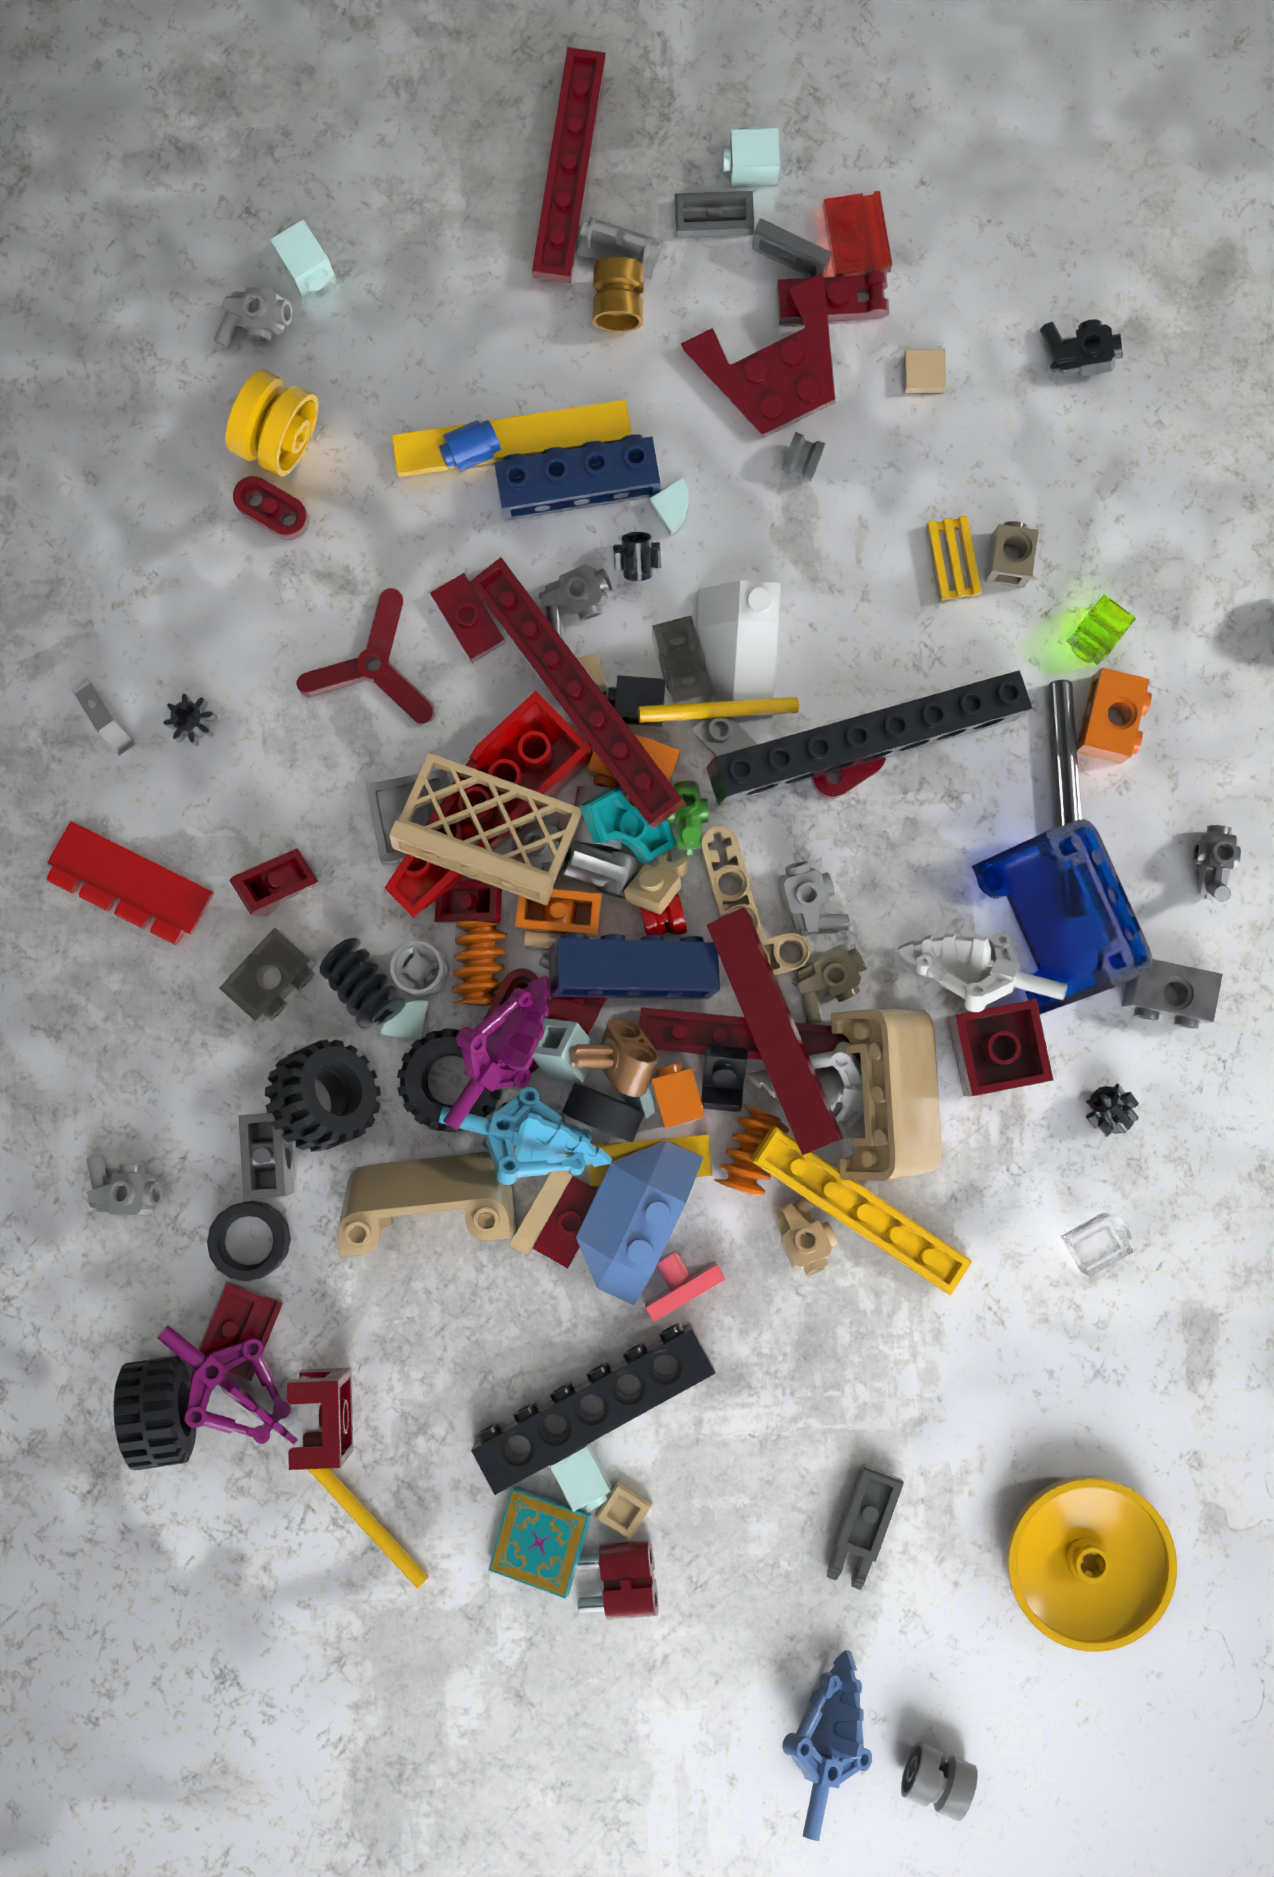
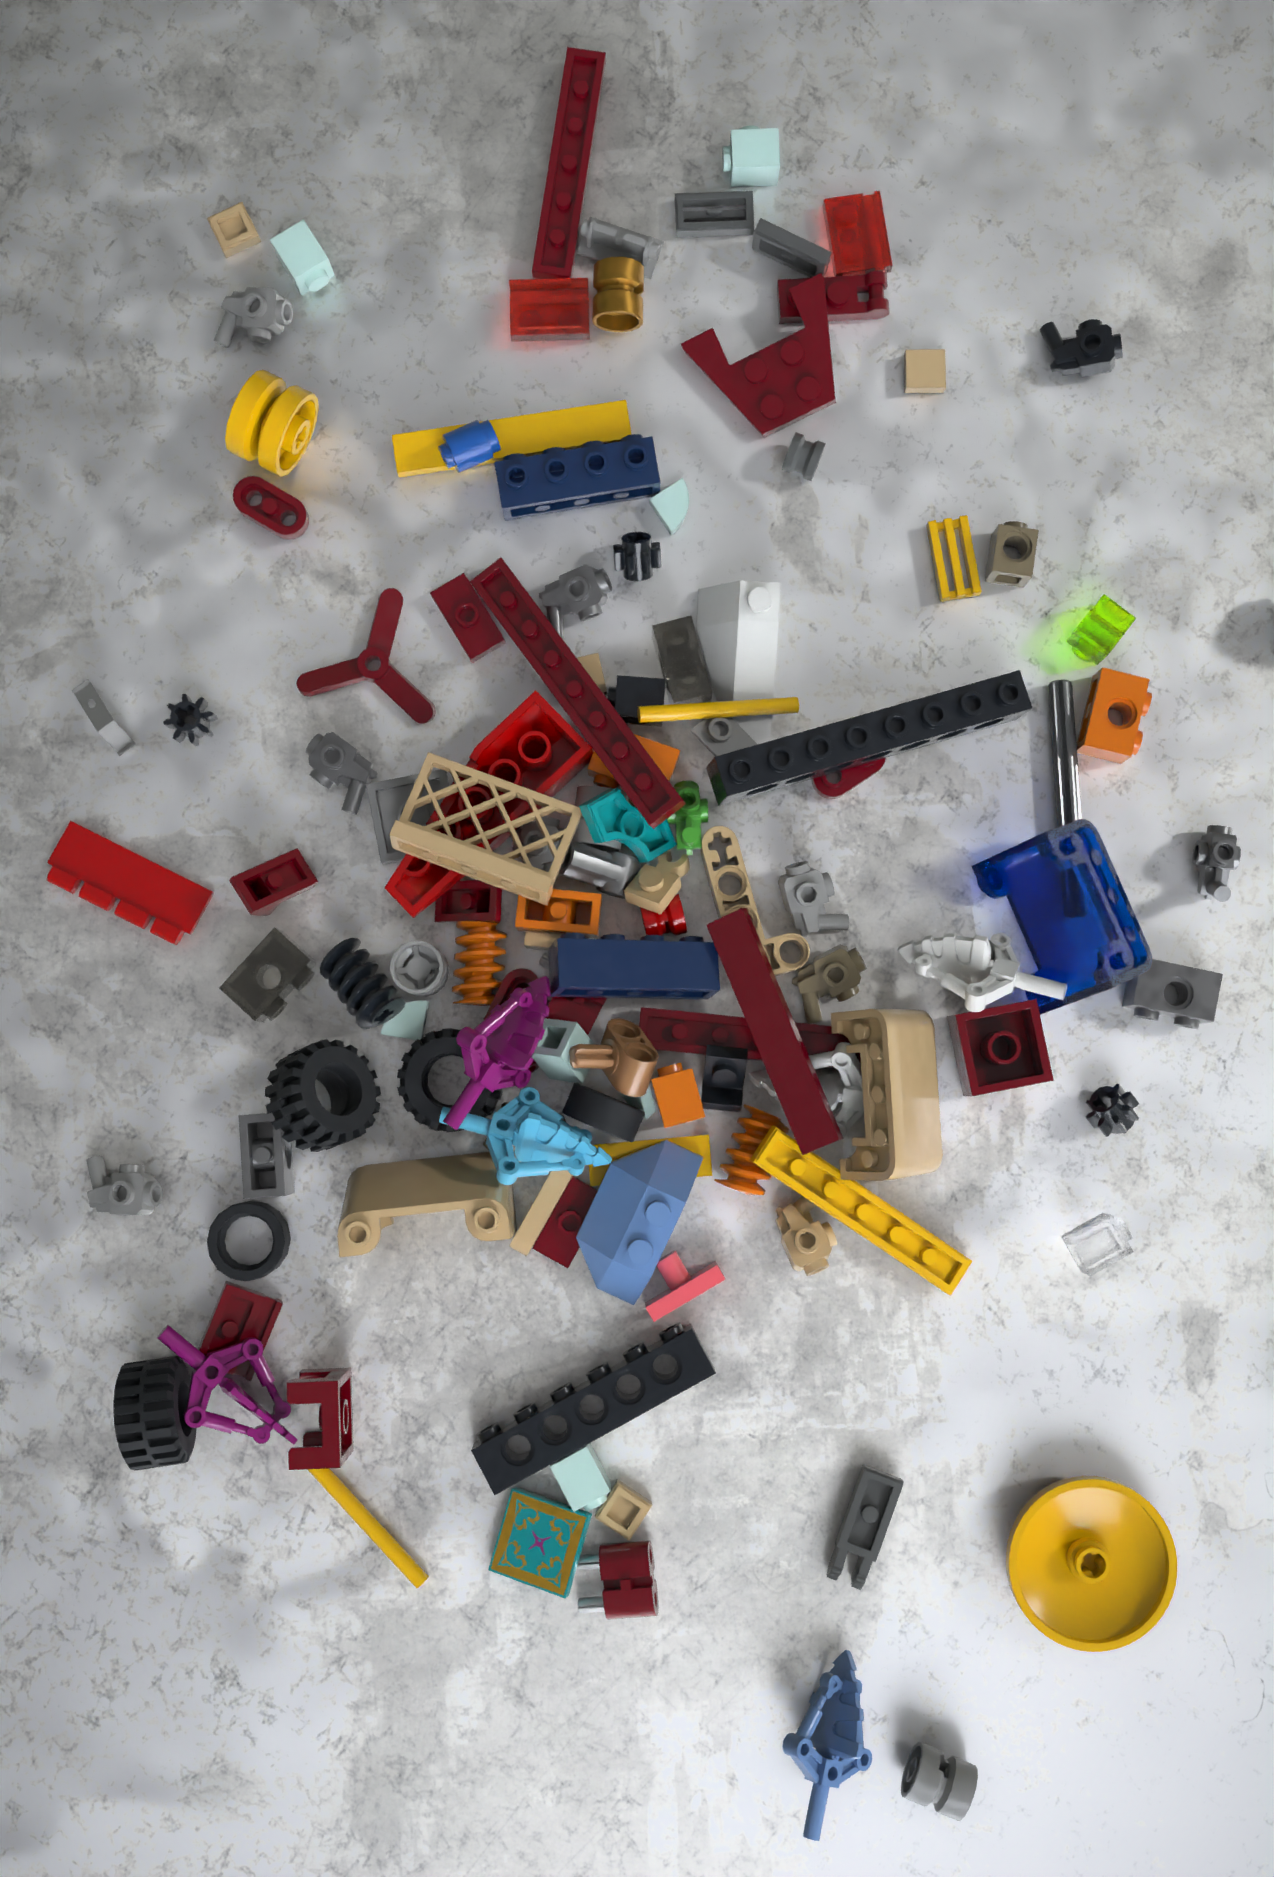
(234, 230): none -> tan tile
(337, 763): none -> flat silver piece
(549, 309): none -> clear red plate

